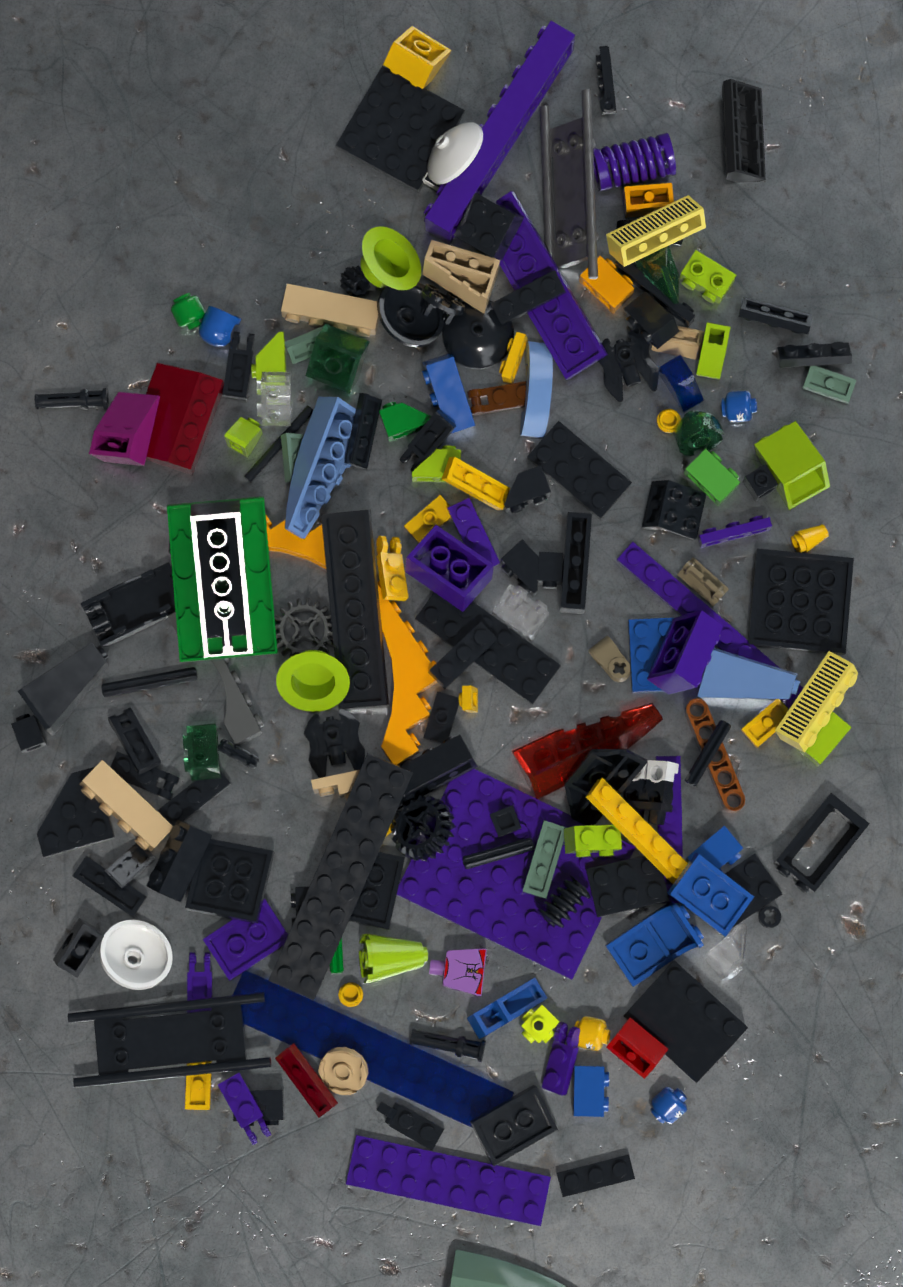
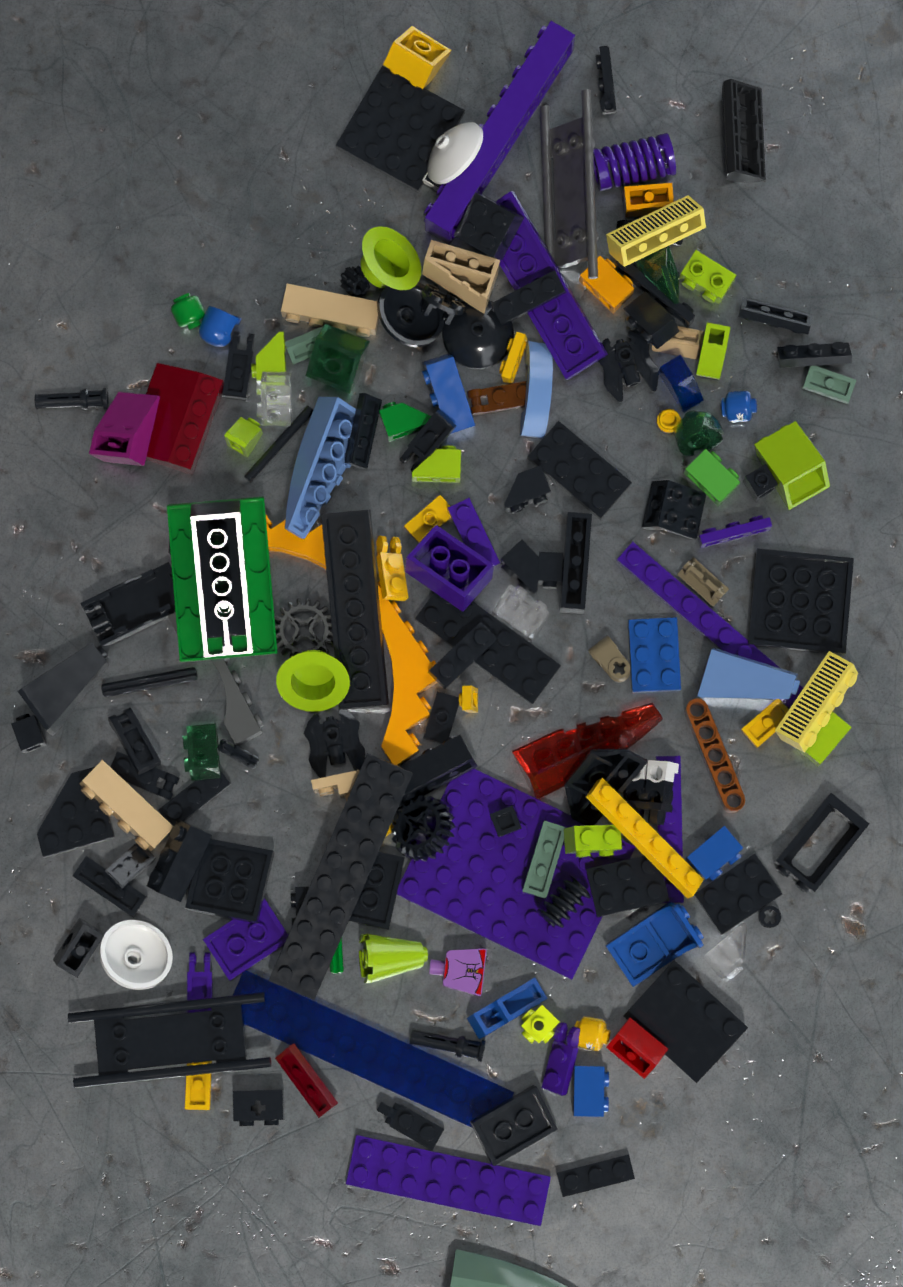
(243, 1105): dark purple hinge -> none
(290, 448): sand green plate -> none
(343, 1070): tan tile -> none
(350, 994): yellow plate -> none
(475, 483): yellow plate -> none
(498, 853): black axle -> none
(669, 1105): blue head -> none
(685, 652): dark purple brick -> none
(707, 753): black axle -> none
(710, 894): blue plate -> none
(808, 538): yellow cone -> none

